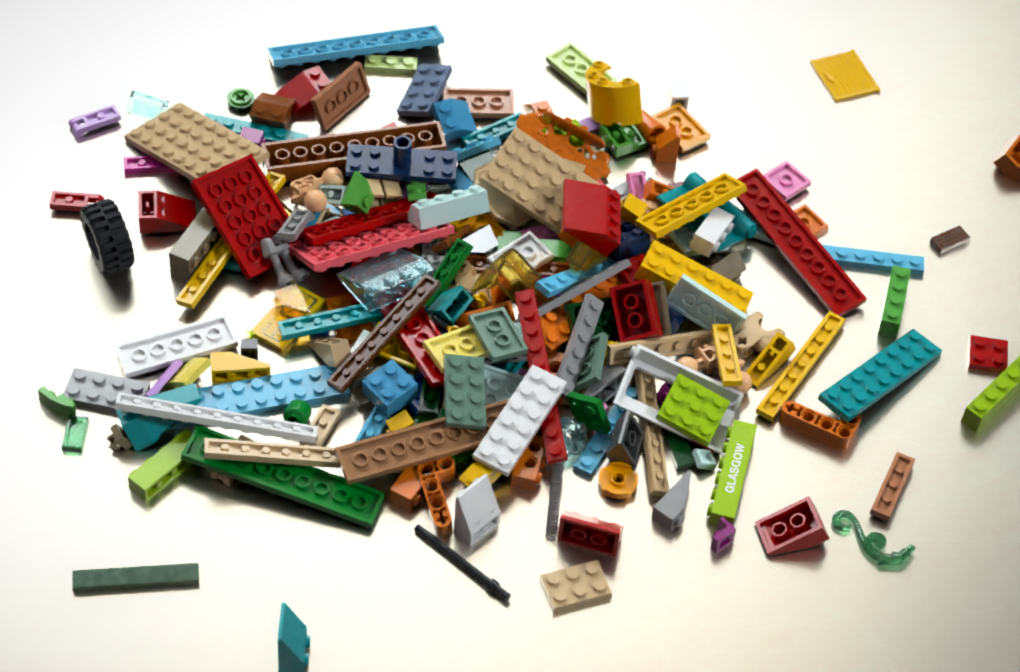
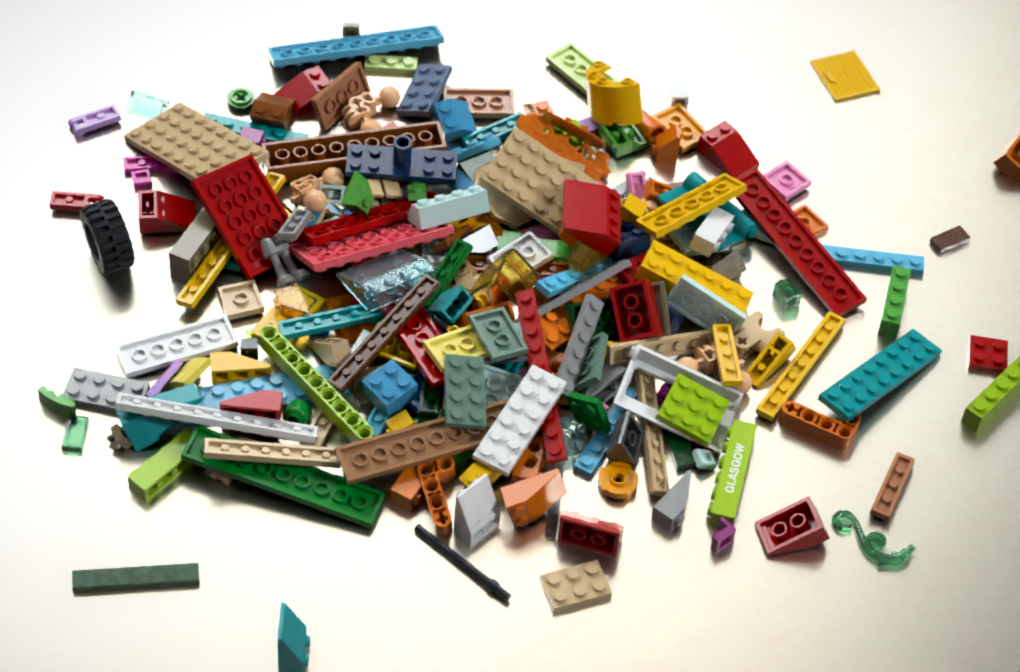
(141, 179): none -> dark pink tile
(241, 299): none -> tan plate
(259, 403): none -> slope
(314, 385): none -> lime beam
(350, 29): none -> dark tan tile
(366, 105): none -> light nougat piece
(533, 496): none -> slope
(727, 150): none -> red slope
(787, 293): none -> clear green brick

